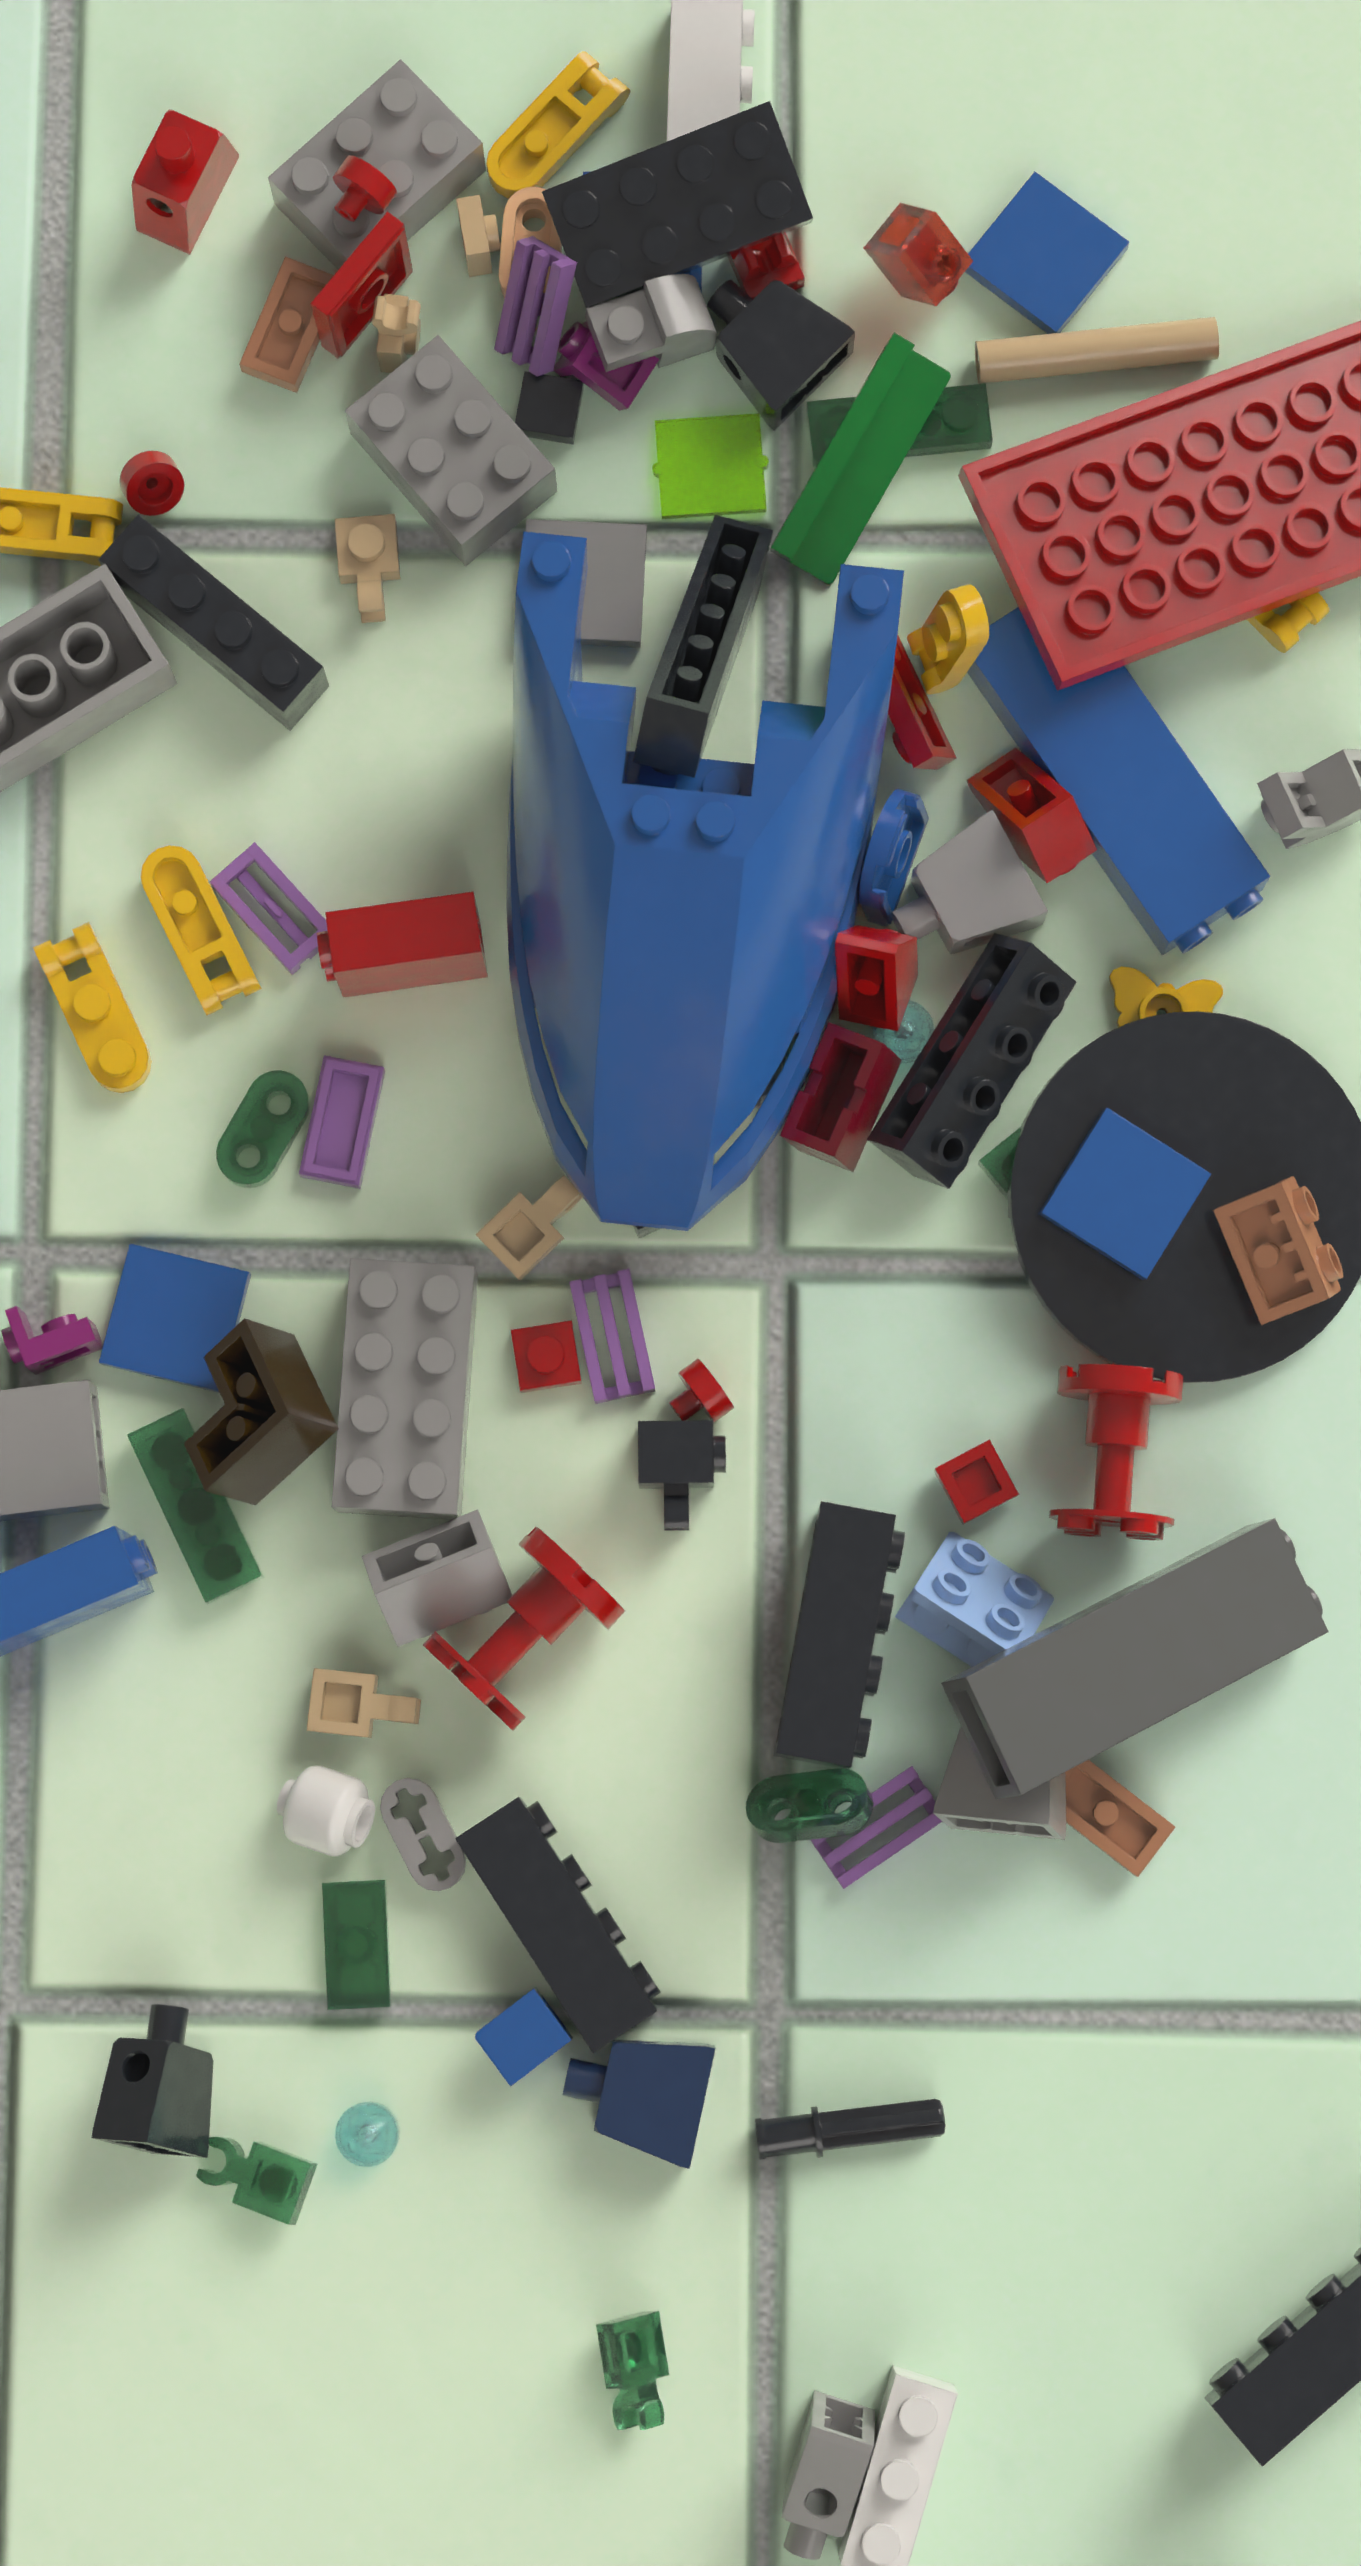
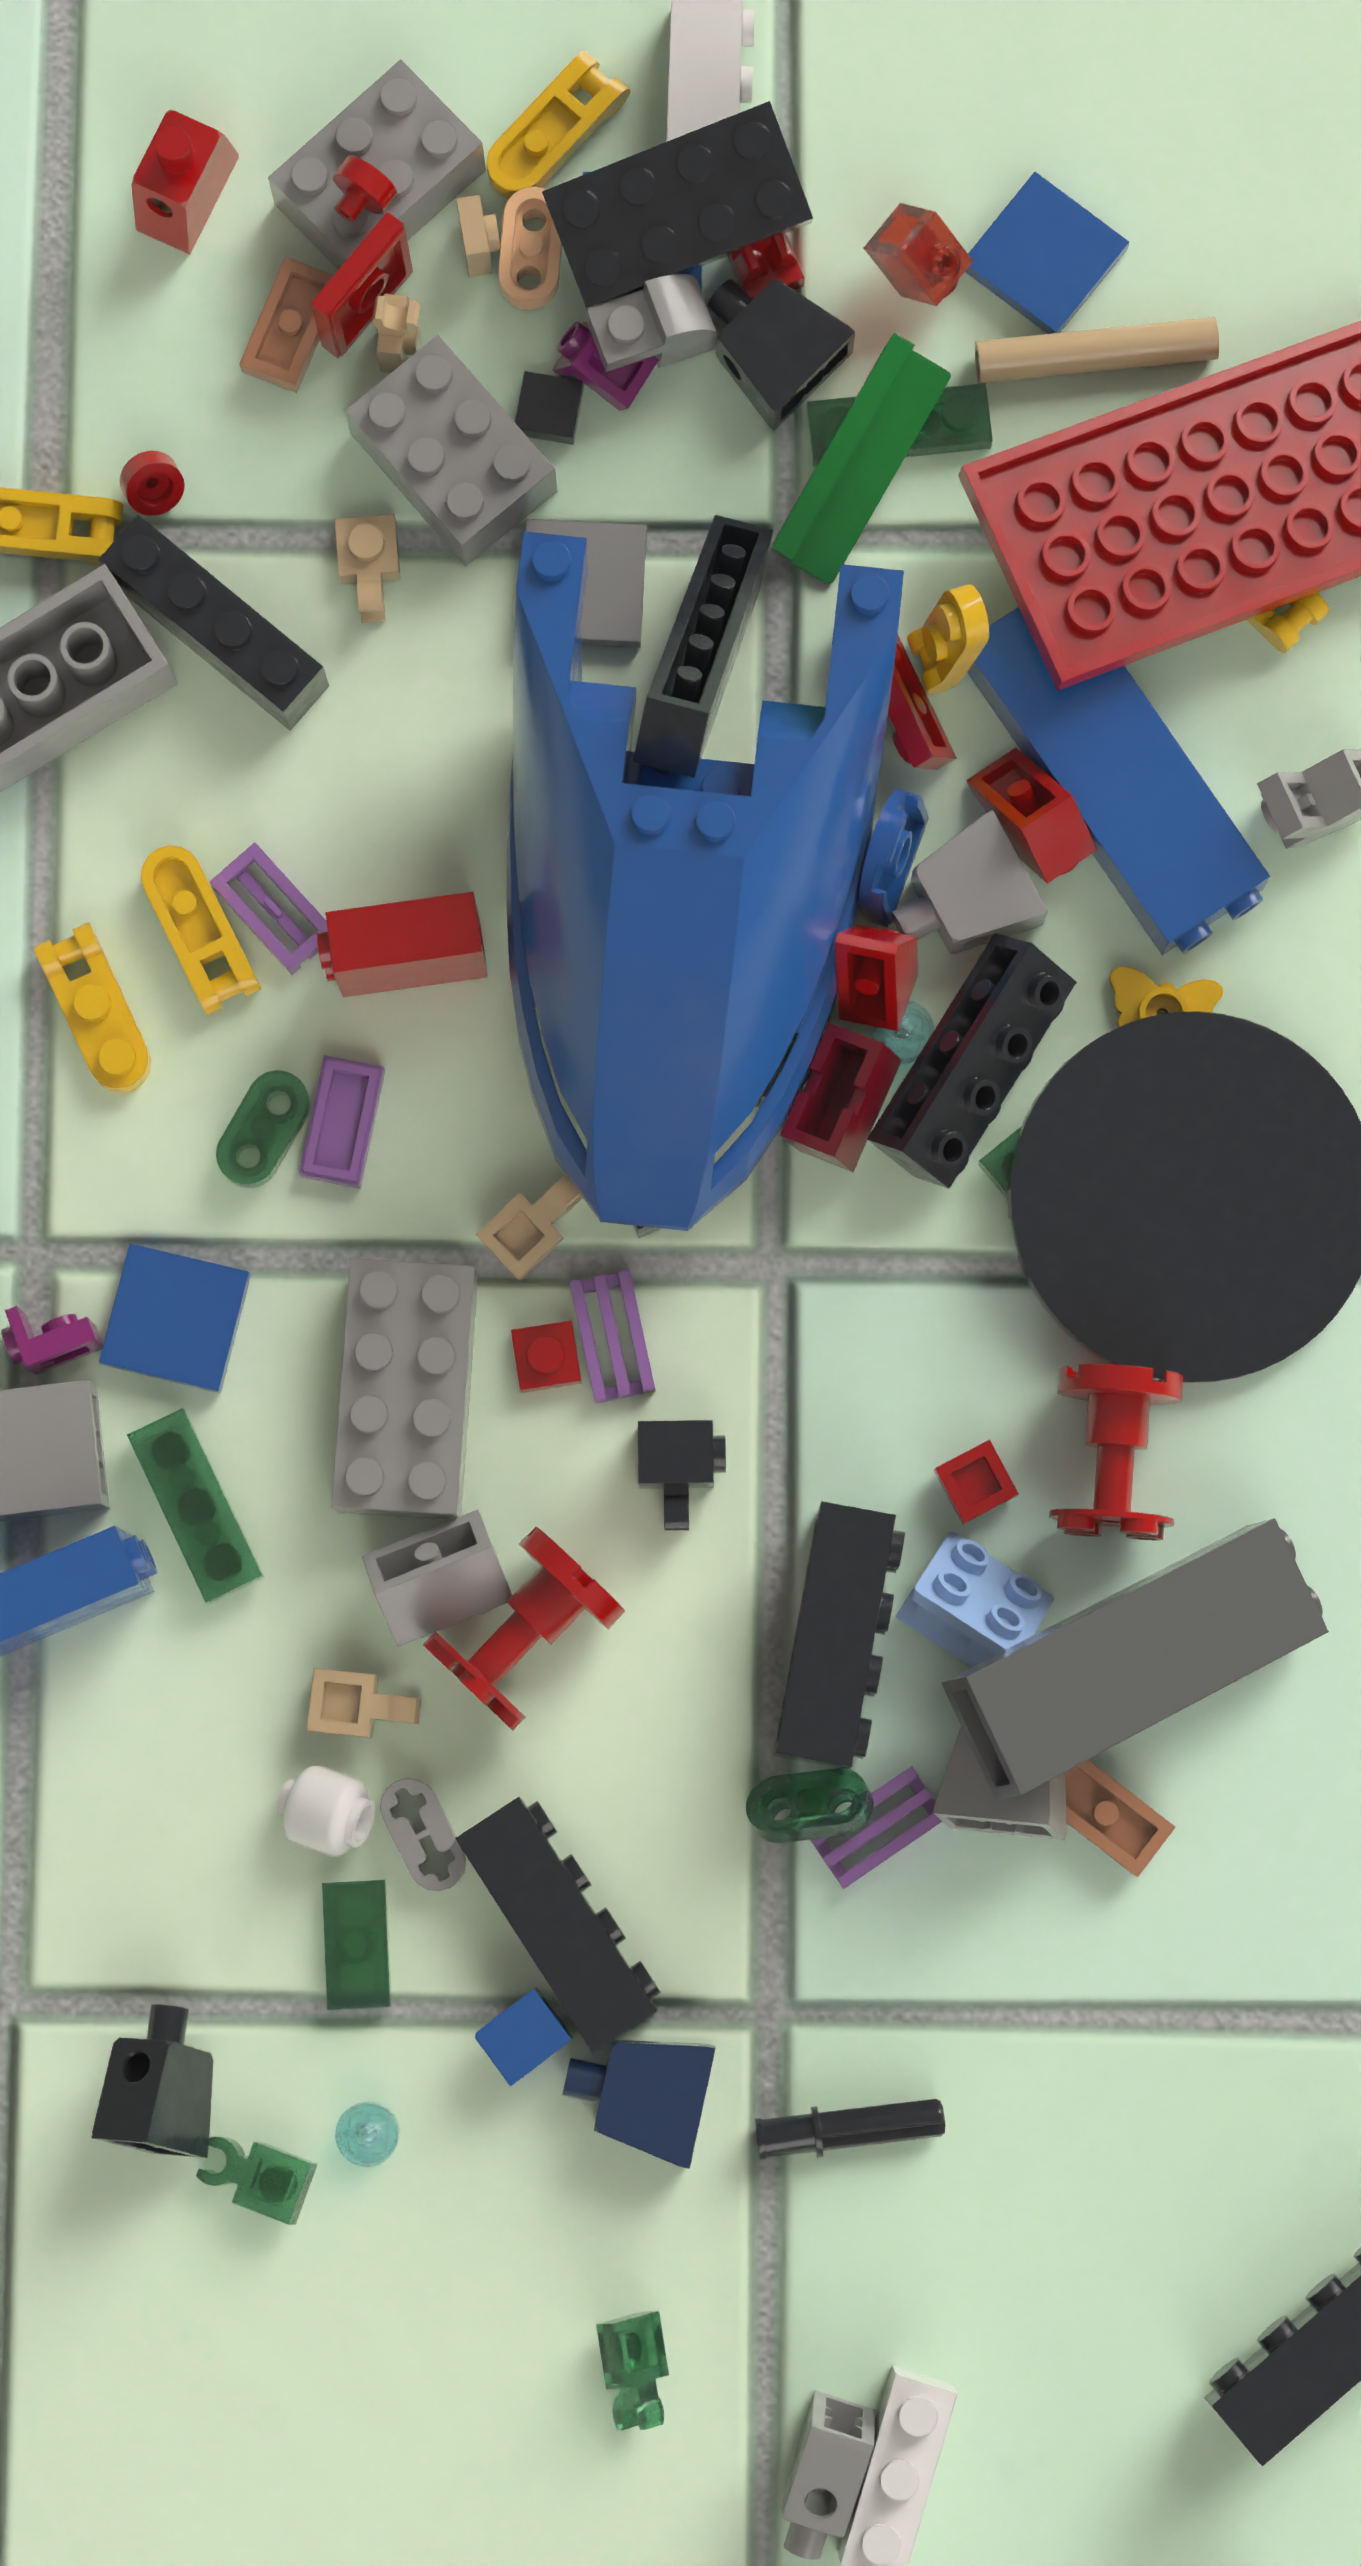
(269, 1415): dark brown brick -> none
(526, 302): medium lavender tile -> none
(701, 1393): red tile -> none
(710, 466): clear neon green piece -> none
(1124, 1193): blue tile -> none
(1280, 1249): nougat bracket -> none

